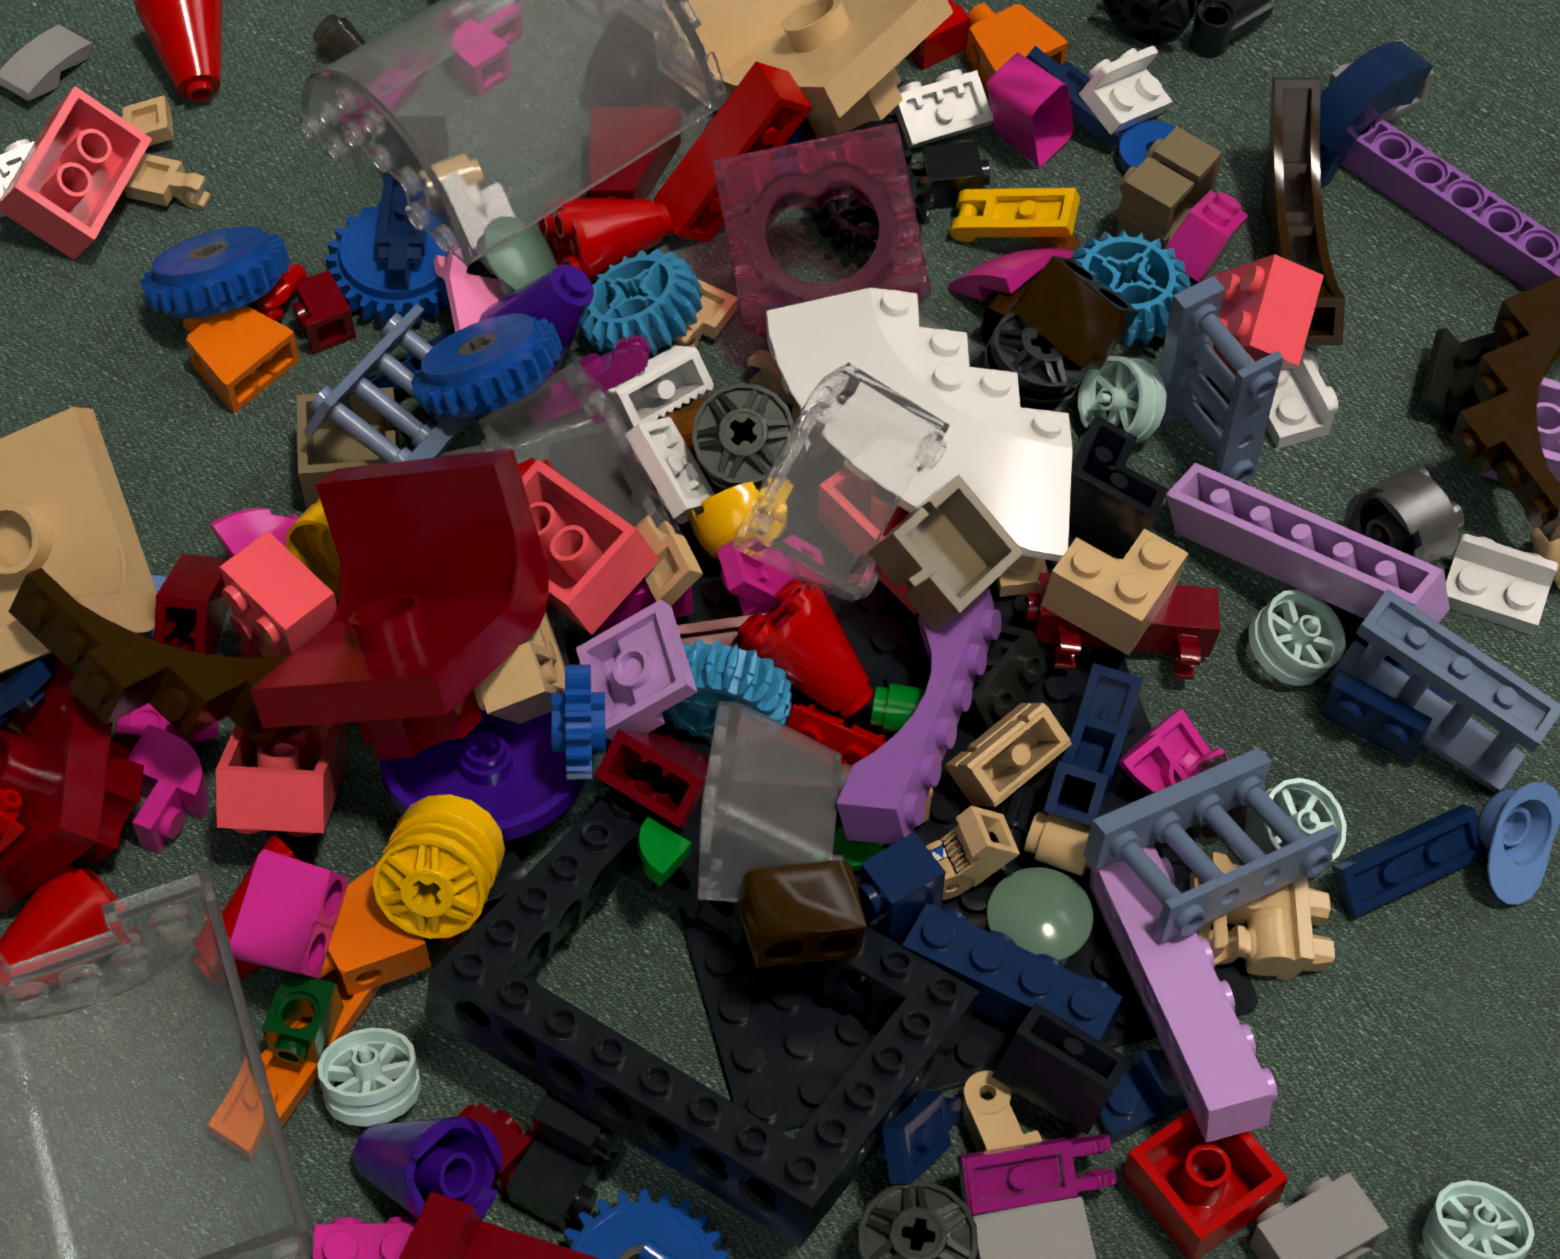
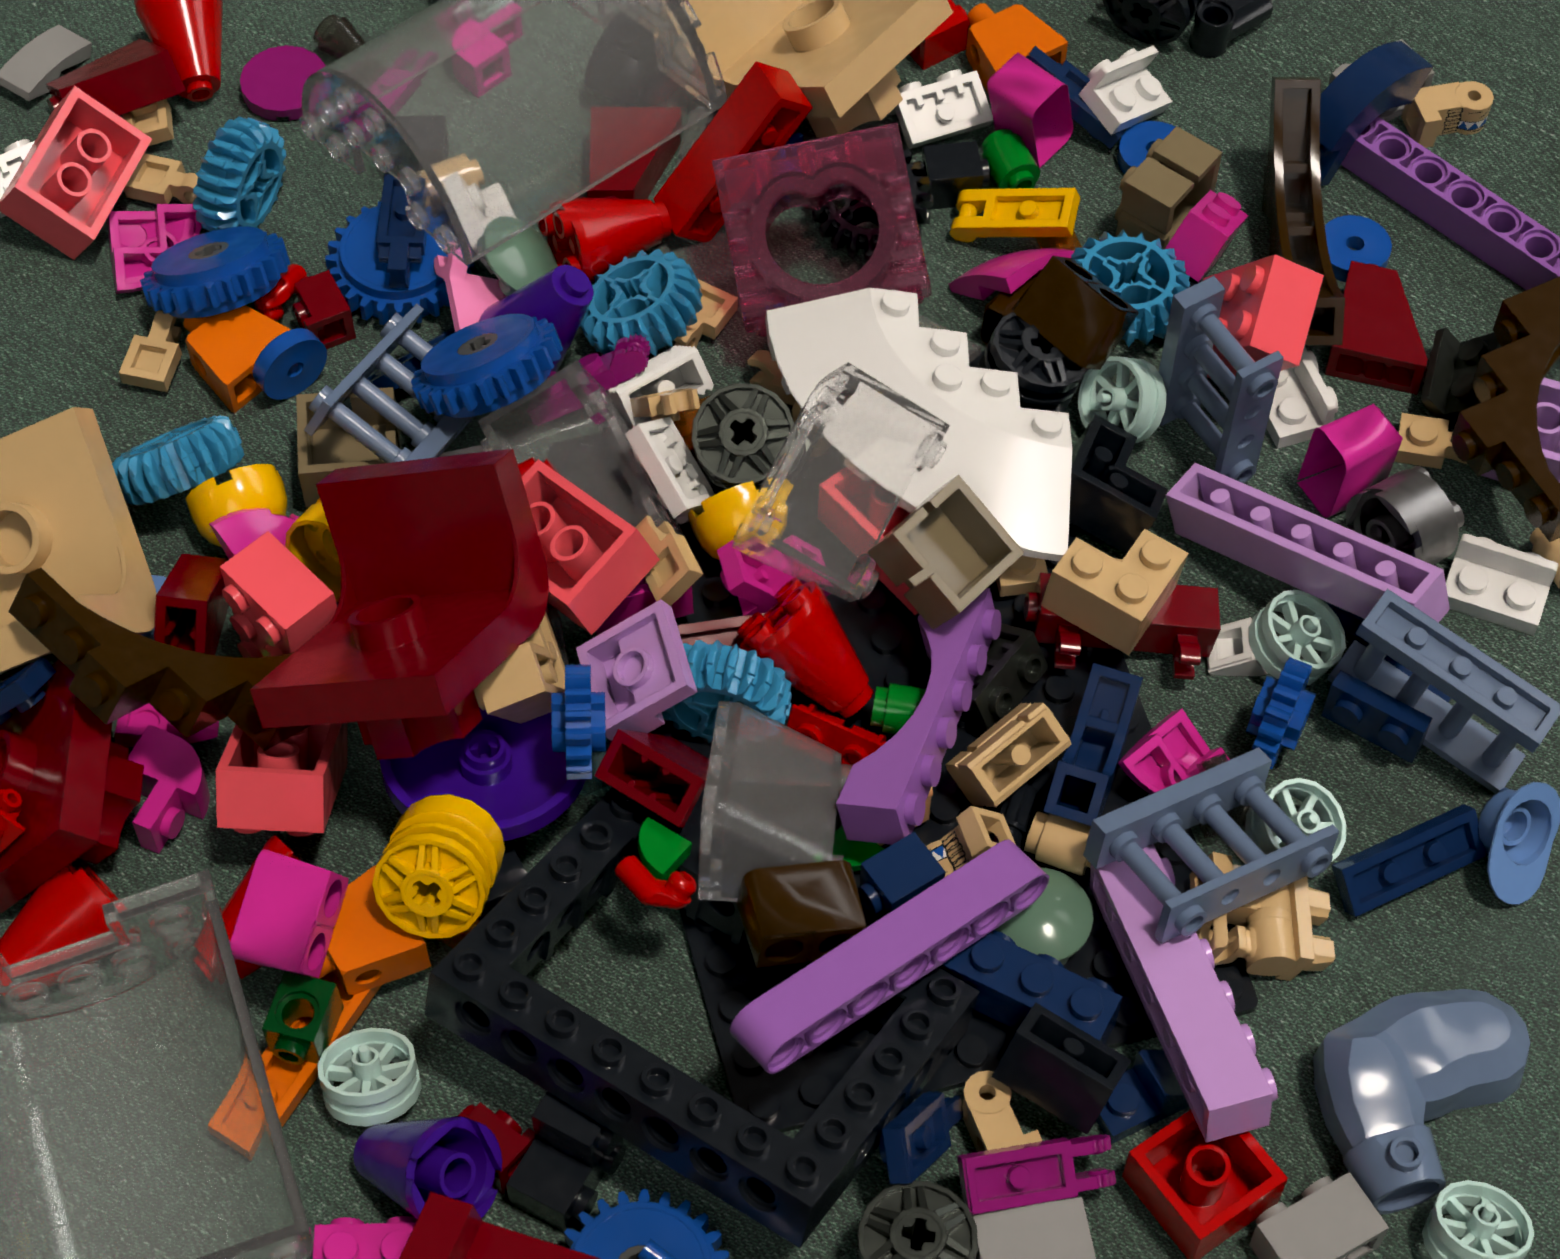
(123, 79): none -> dark red slope
(142, 236): none -> dark pink brick
(154, 358): none -> tan plate
(178, 460): none -> dark azure gear
(239, 175): none -> dark azure gear
(248, 489): none -> yellow cylinder
(275, 81): none -> magenta tile
(289, 363): none -> blue piece
(653, 891): none -> red arm
(665, 404): none -> tan plate
(887, 956): none -> medium lavender beam
(1009, 160): none -> green brick
(1233, 653): none -> white slope
(1282, 710): none -> blue gear
(1356, 232): none -> blue piece
(1366, 447): none -> dark pink piece
(1378, 332): none -> dark red slope
(1410, 1066): none -> sand blue piece
(1425, 441): none -> tan plate
(1447, 110): none -> tan leg

